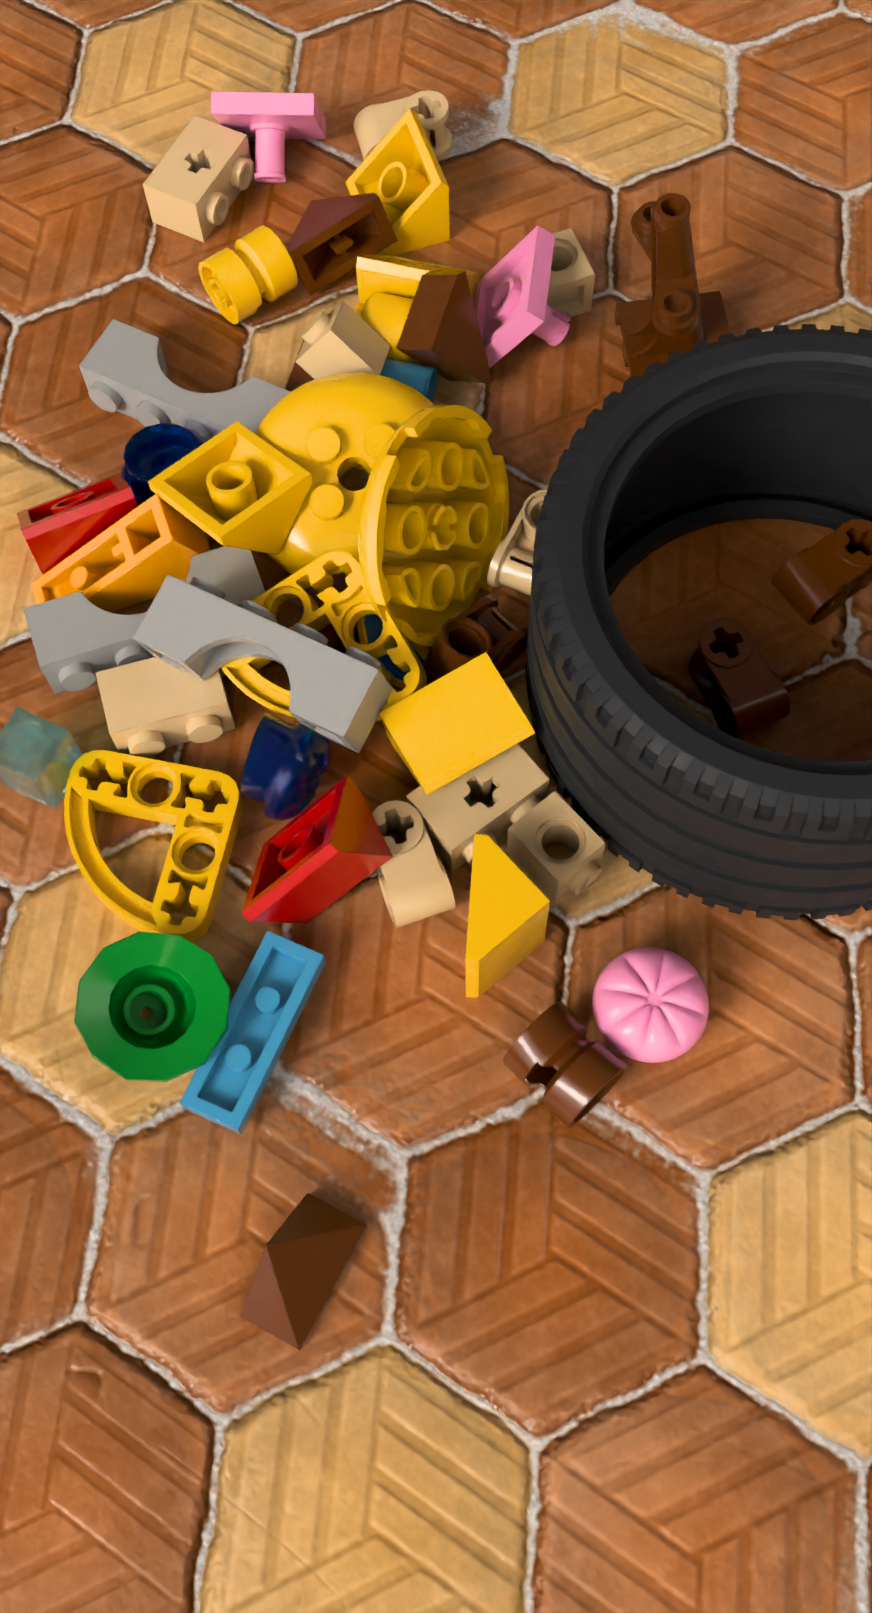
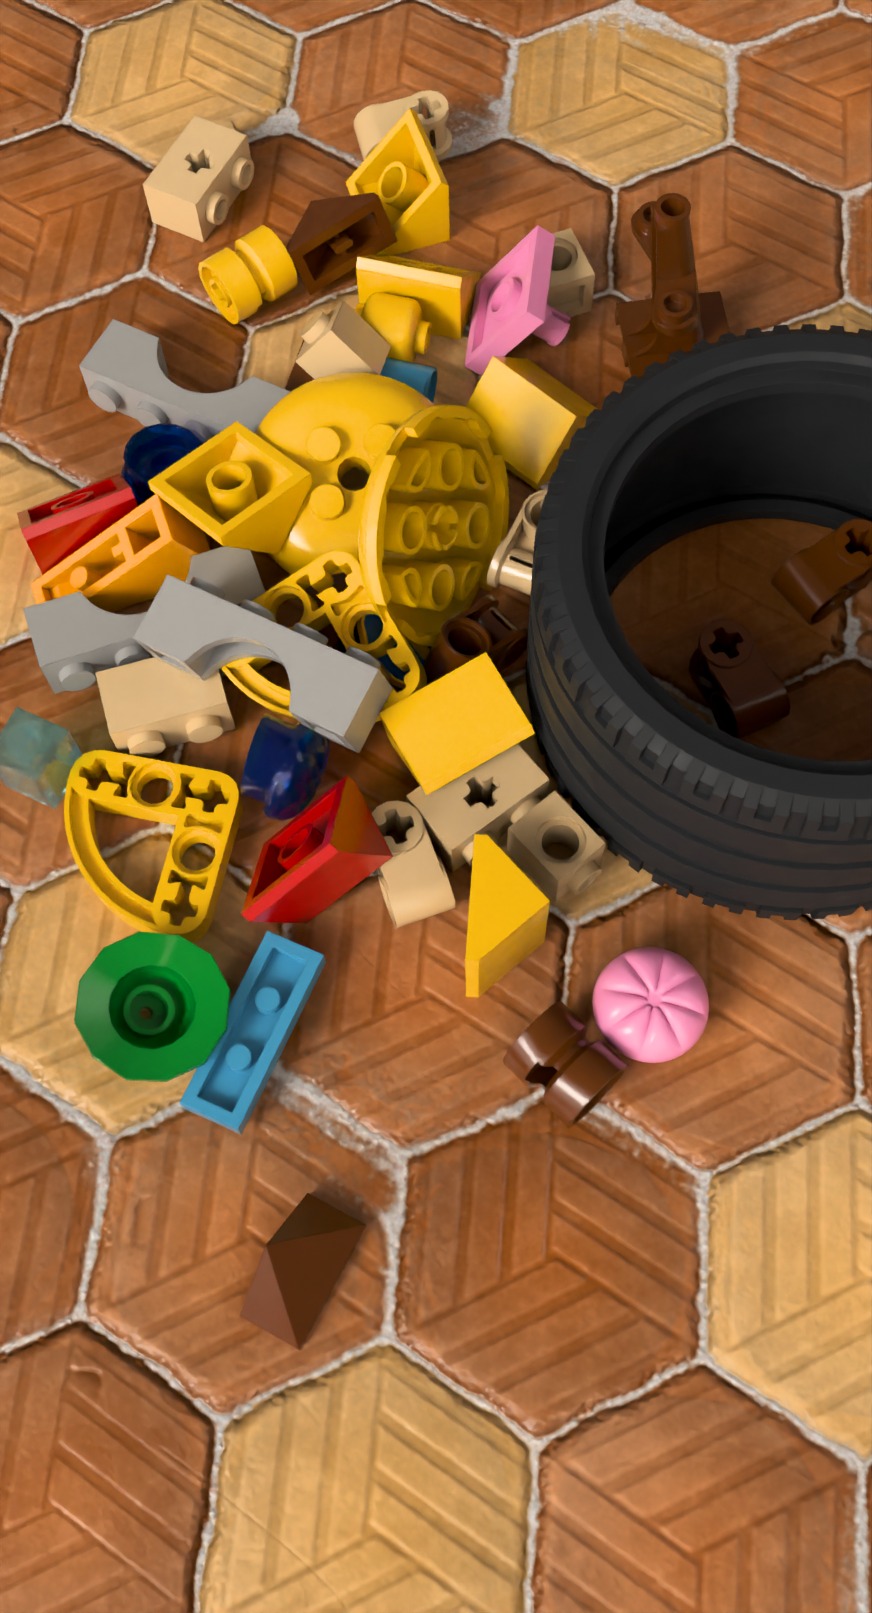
(270, 121): bright pink tile -> none
(445, 328): reddish brown slope -> none
(528, 416): none -> yellow slope

